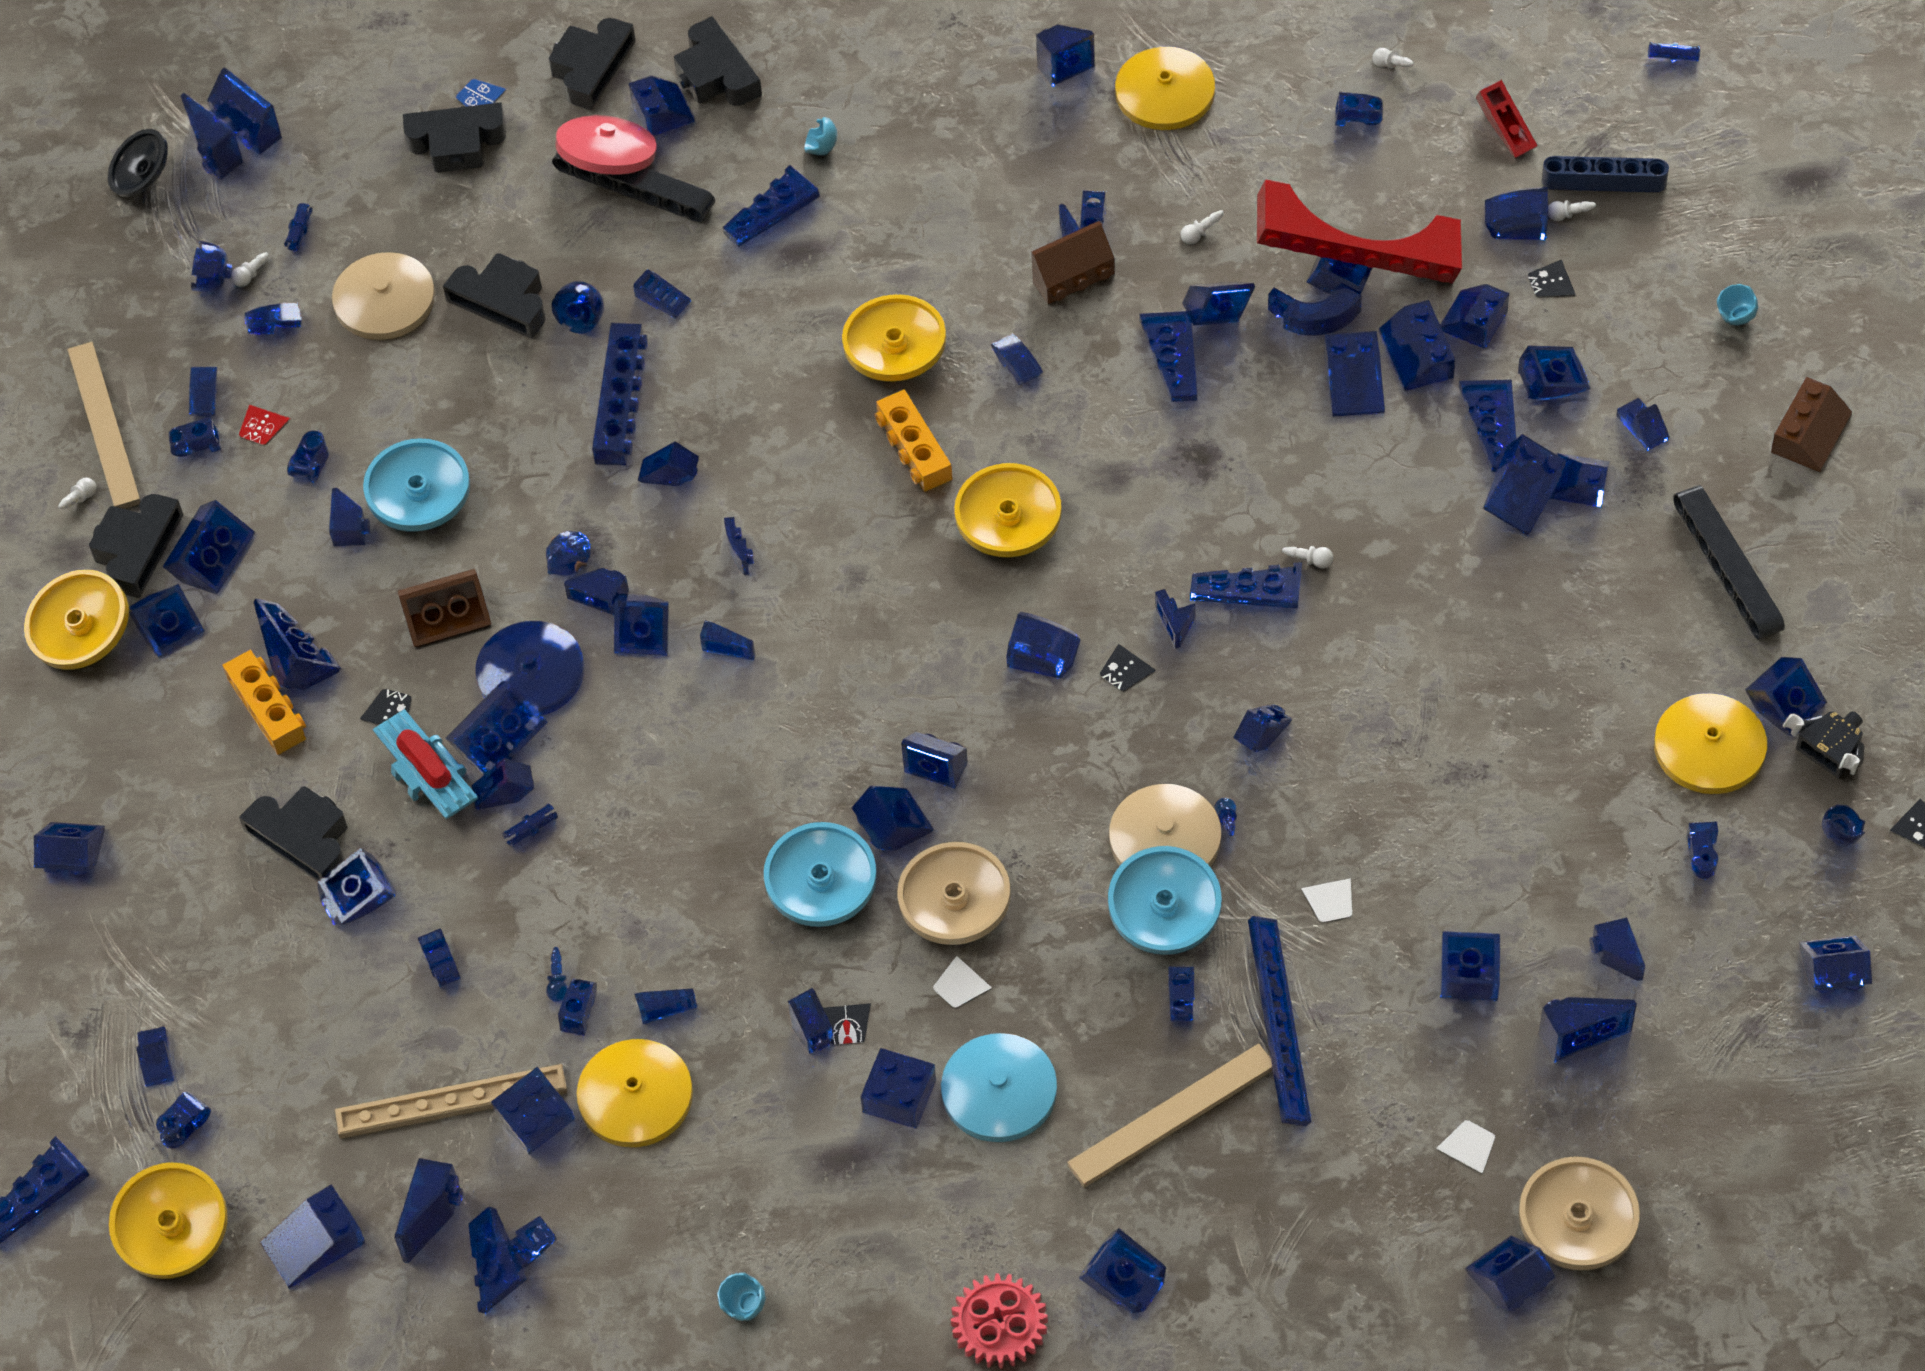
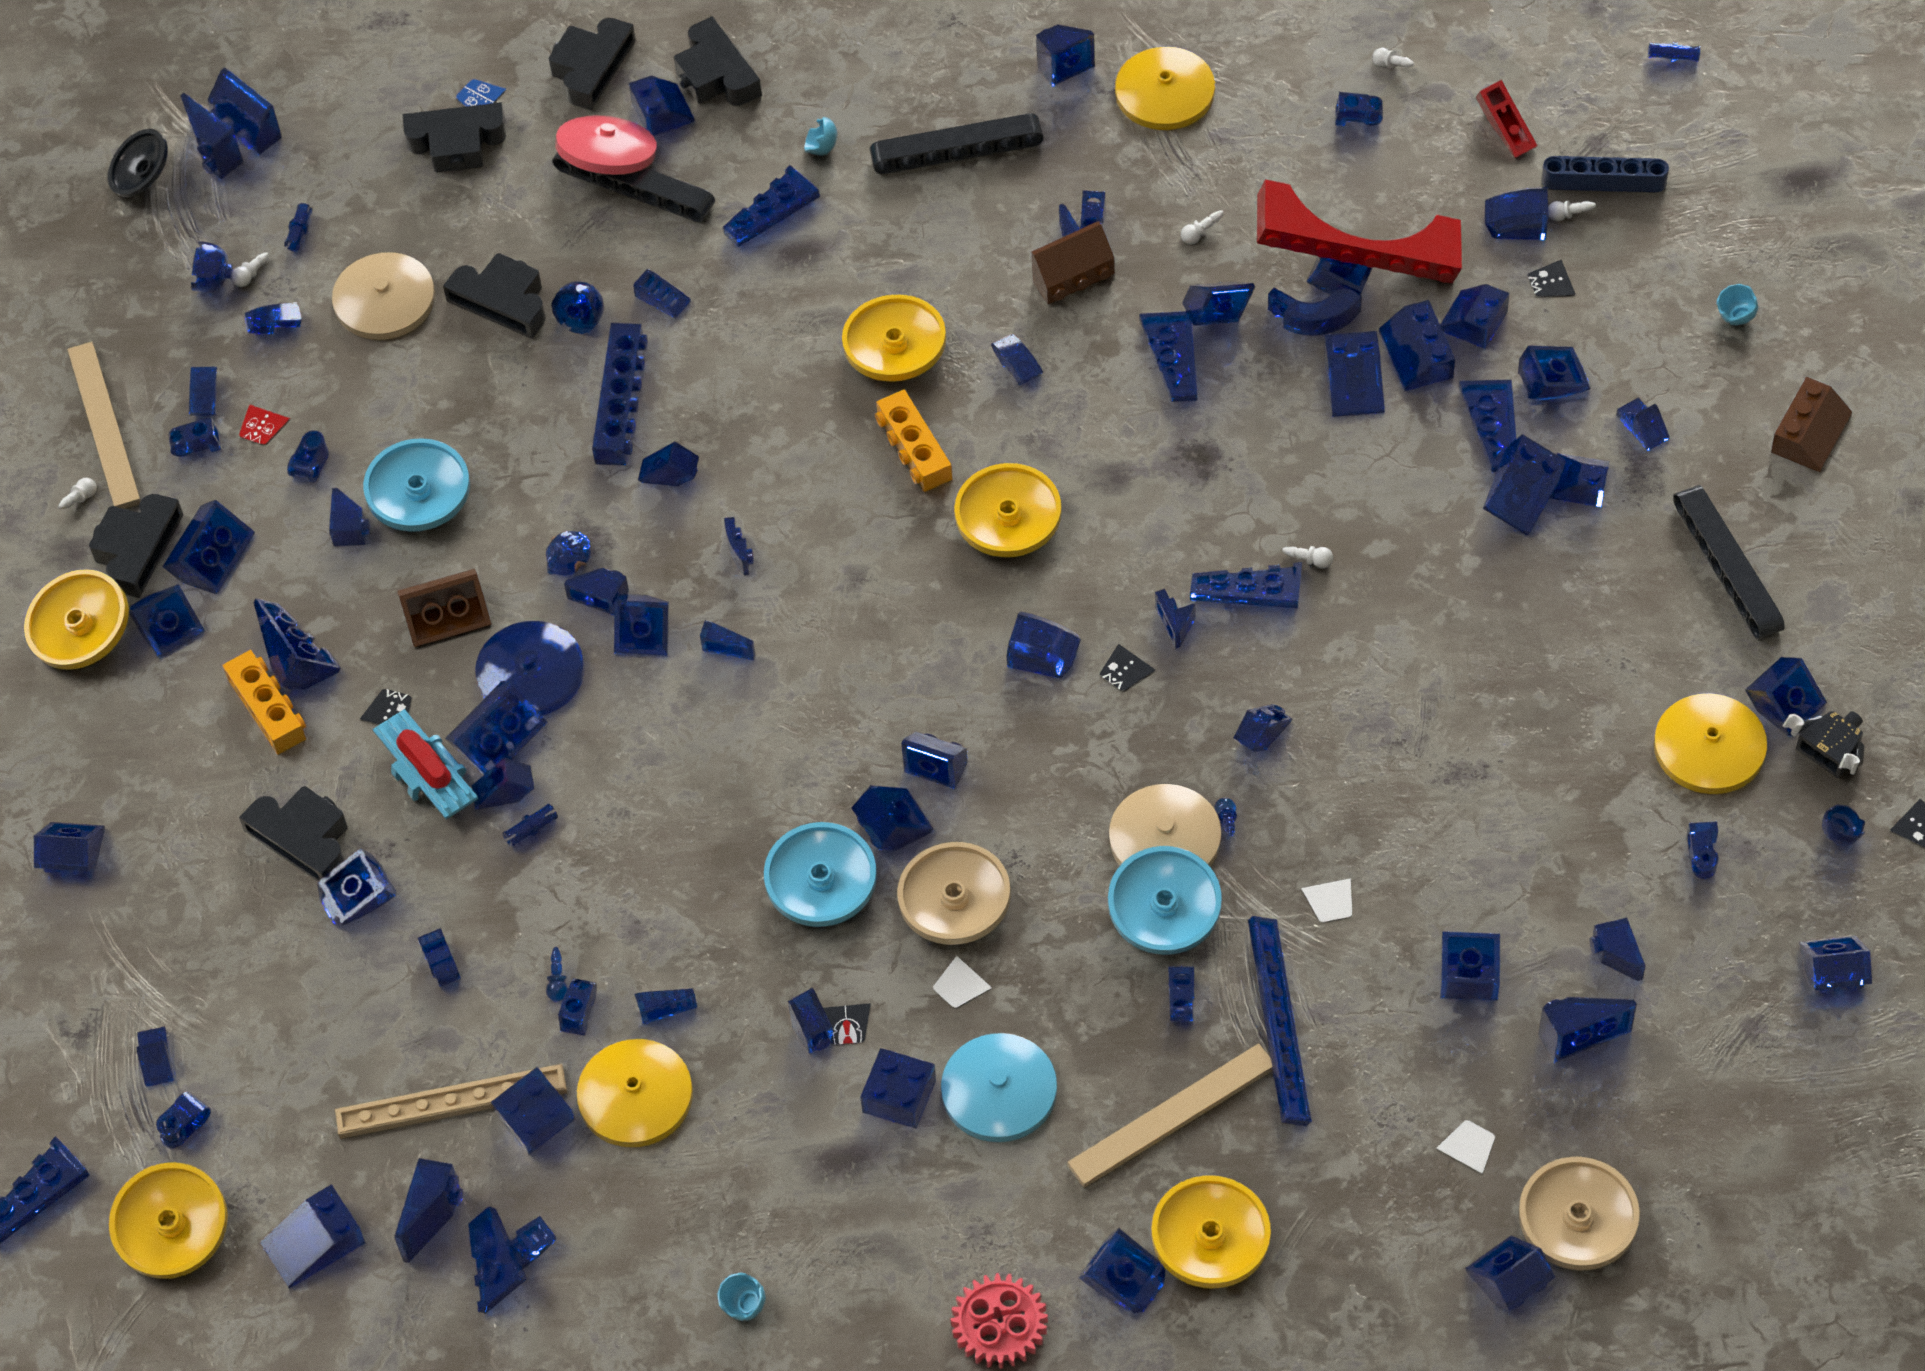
(956, 143): none -> black beam
(1210, 1231): none -> yellow dish

